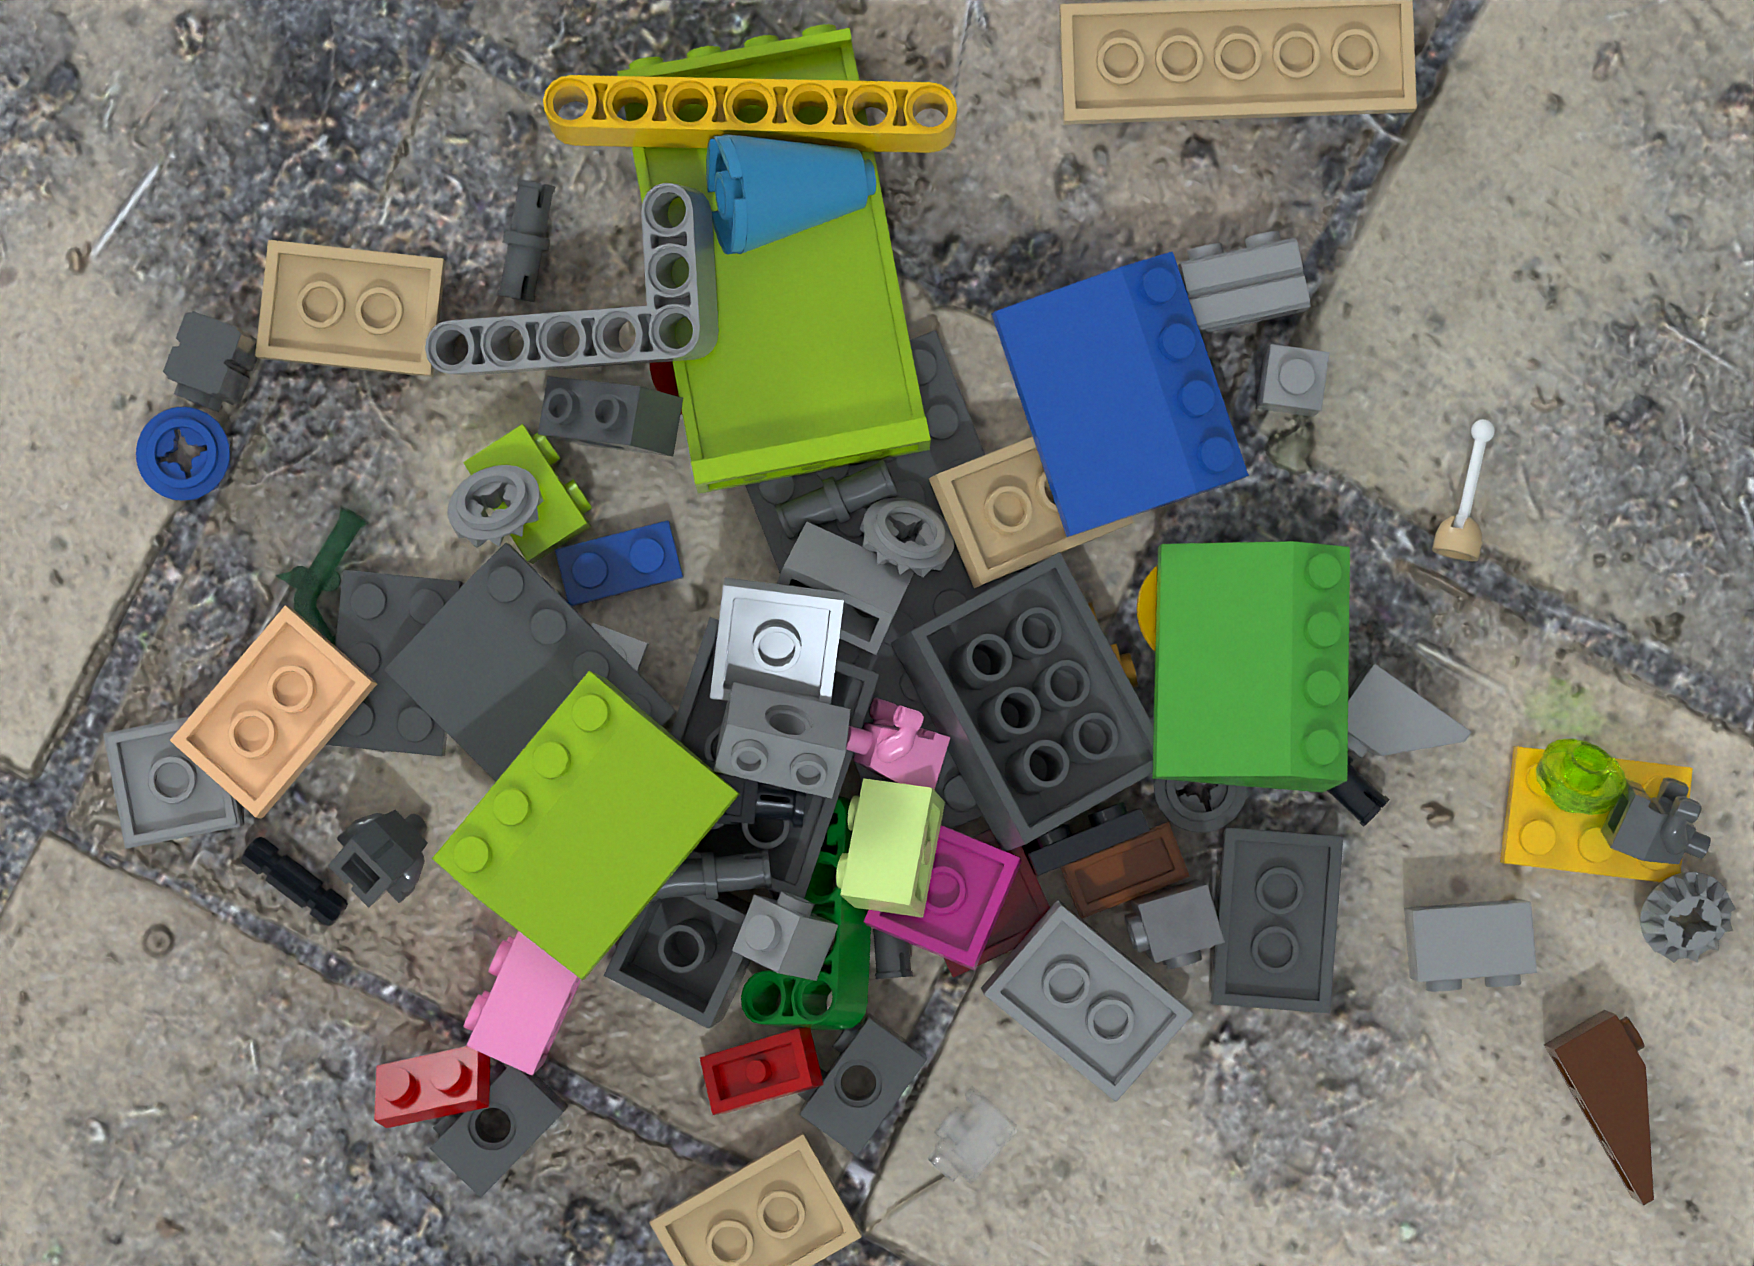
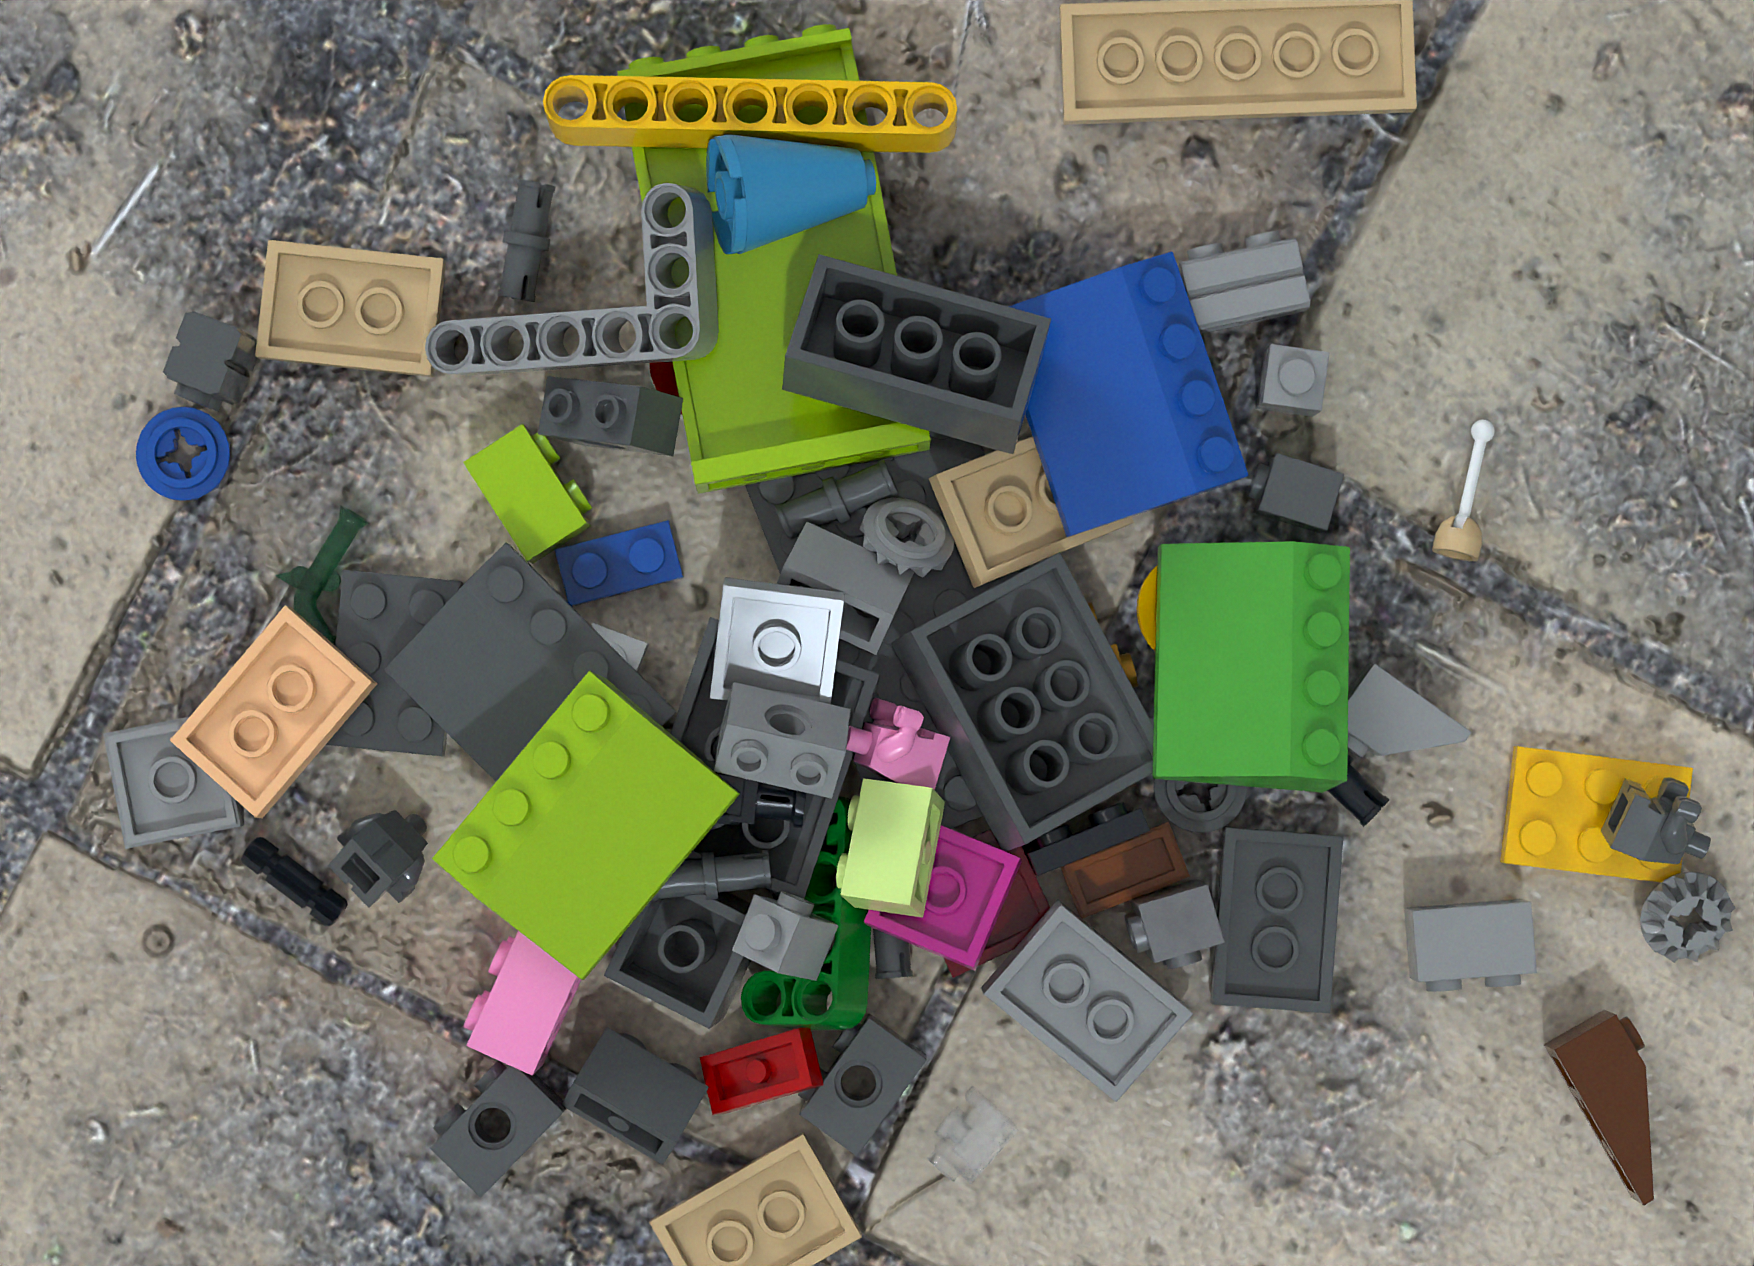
(431, 1086): plate -> none
(488, 490): light grey gear -> none
(635, 1095): none -> dark grey brick
(915, 354): none -> dark grey brick
(1295, 492): none -> dark grey brick
(1580, 777): clear neon green plate -> none

